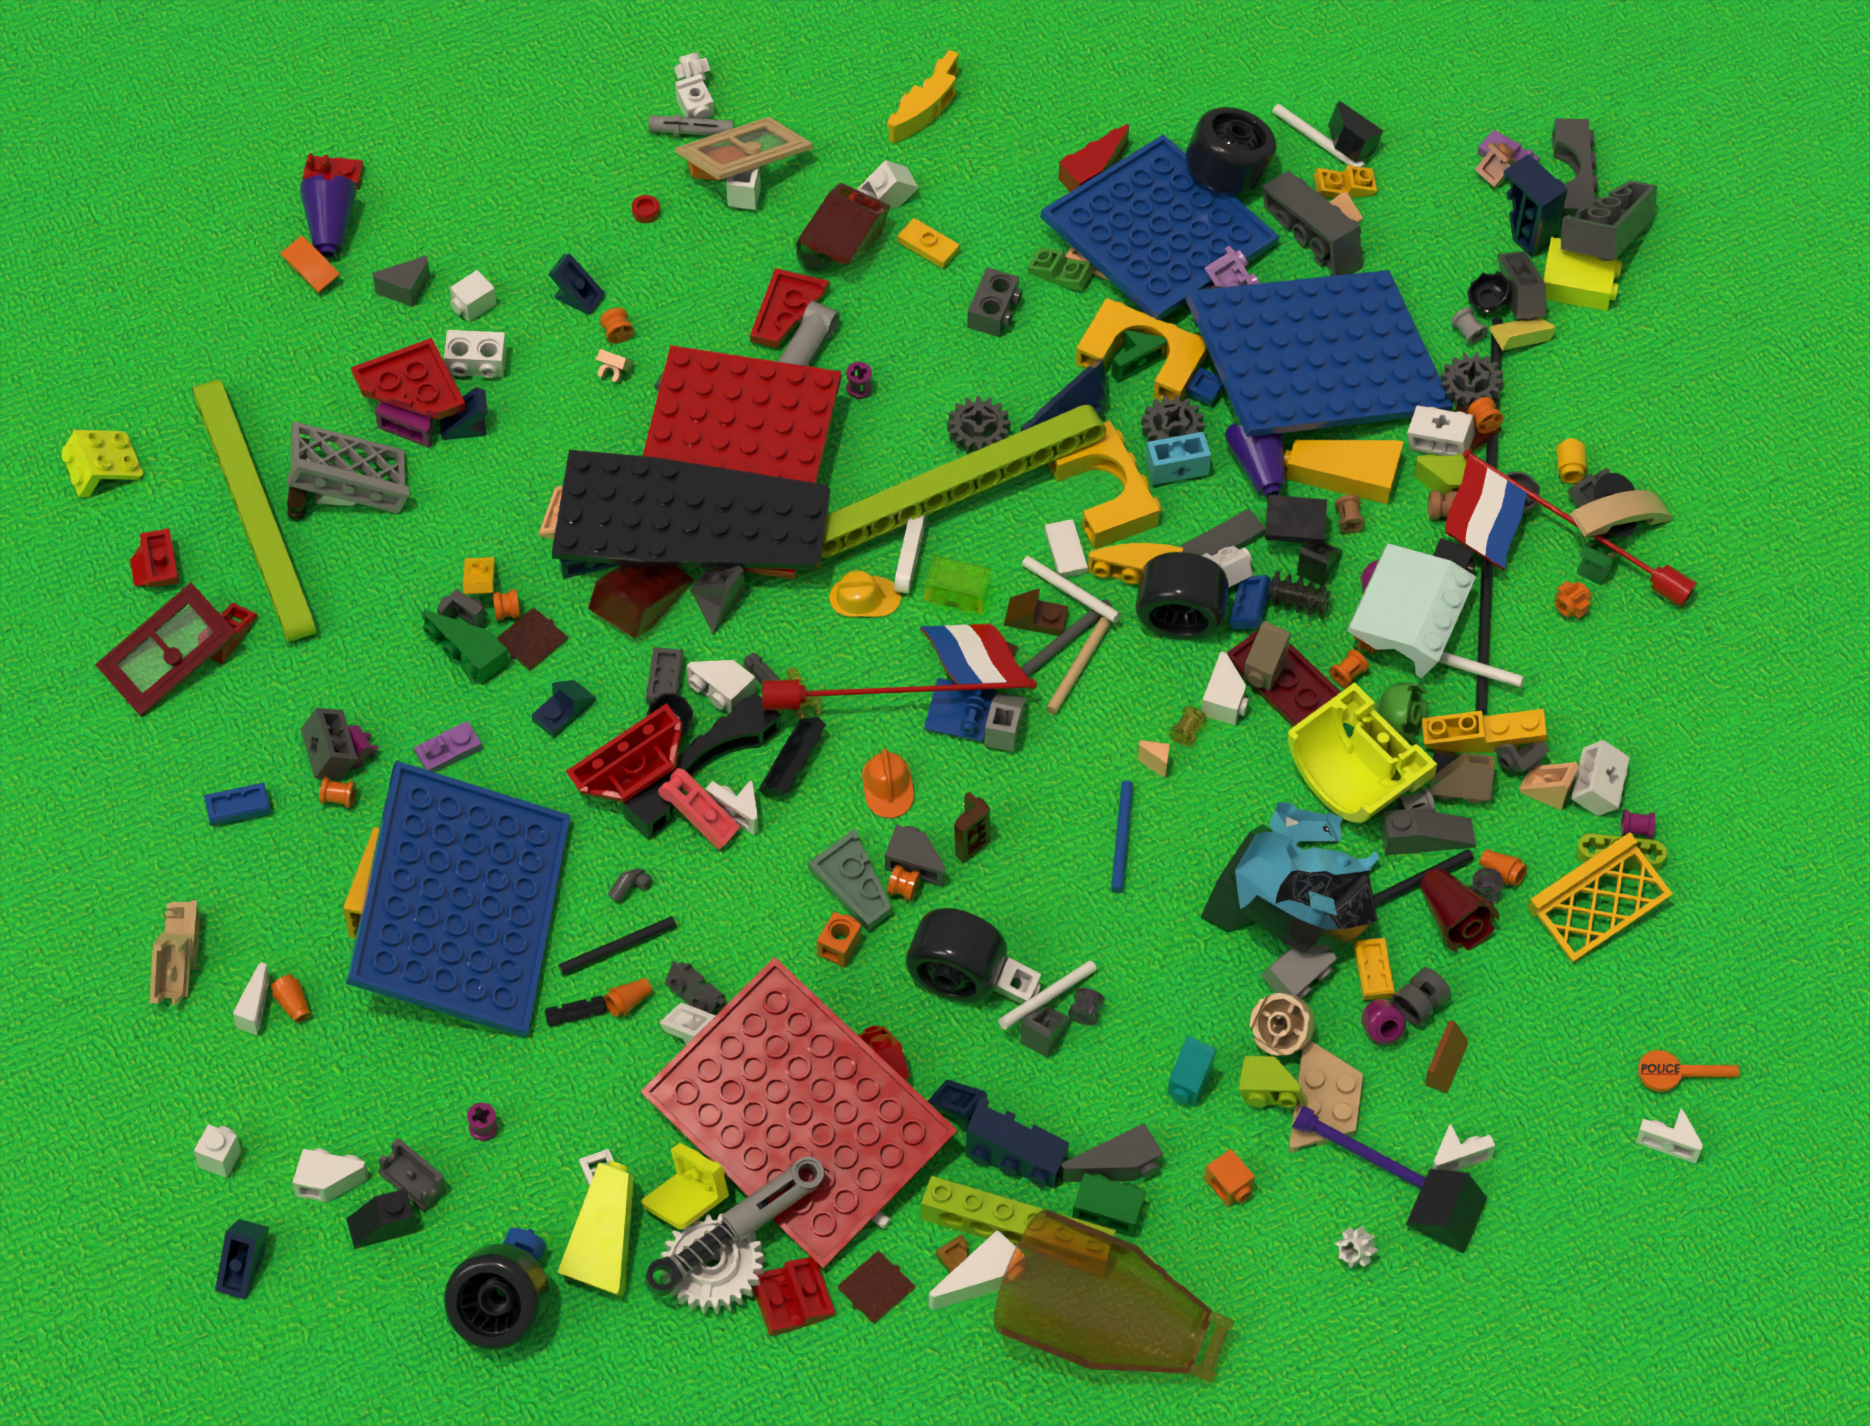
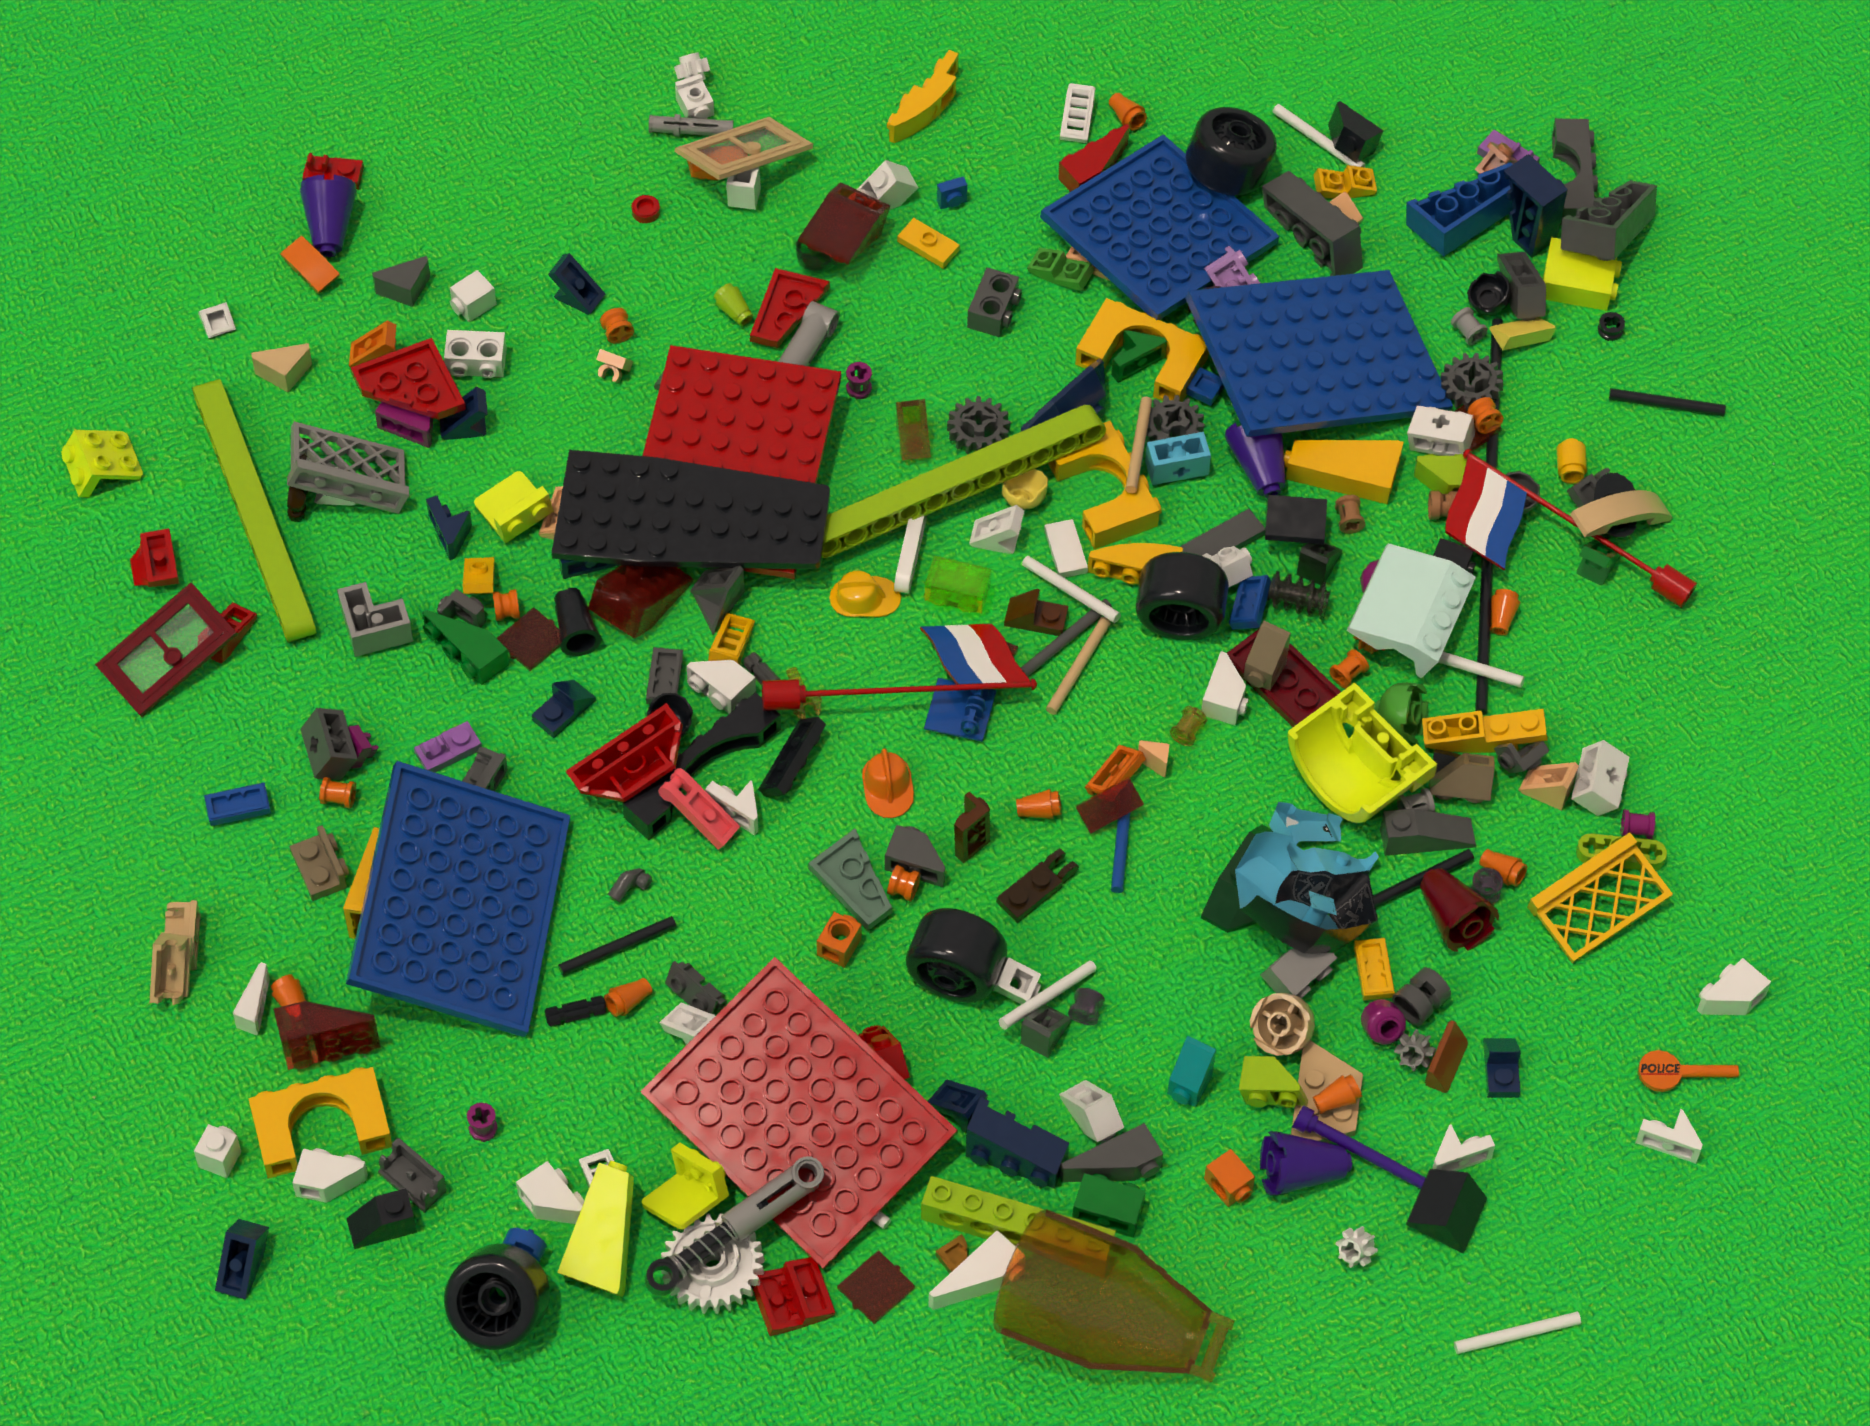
(216, 320): none -> white slope
(282, 365): none -> tan slope
(319, 865): none -> dark tan bracket
(323, 1033): none -> clear red slope
(351, 1092): none -> yellow arch
(372, 626): none -> brick
(373, 344): none -> orange slope
(450, 529): none -> dark blue slope
(487, 769): none -> dark grey hinge
(514, 505): none -> neon yellow bracket
(548, 1196): none -> white slope
(575, 623): none -> black plant
(731, 639): none -> yellow slope
(733, 304): none -> lime cone
(912, 429): none -> clear orange slope
(952, 193): none -> plate
(998, 530): none -> white slope
(1004, 721): slope -> none
(1026, 489): none -> light yellow hair
(1036, 886): none -> dark brown hinge
(1040, 805): none -> orange cone
(1083, 97): none -> white slope
(1093, 1110): none -> white slope
(1109, 805): none -> clear red plate
(1117, 773): none -> orange tile
(1128, 111): none -> orange cone
(1138, 445): none -> tan bar
(1300, 1163): none -> dark purple cone
(1338, 1094): none -> orange cone
(1421, 1047): none -> light grey gear
(1461, 212): none -> wedge
(1501, 1067): none -> dark blue slope
(1503, 609): none -> orange cone
(1517, 1332): none -> white bar
(1573, 599): orange gear -> none
(1613, 333): none -> black bush
(1667, 402): none -> black bar
(1736, 992): none -> white slope

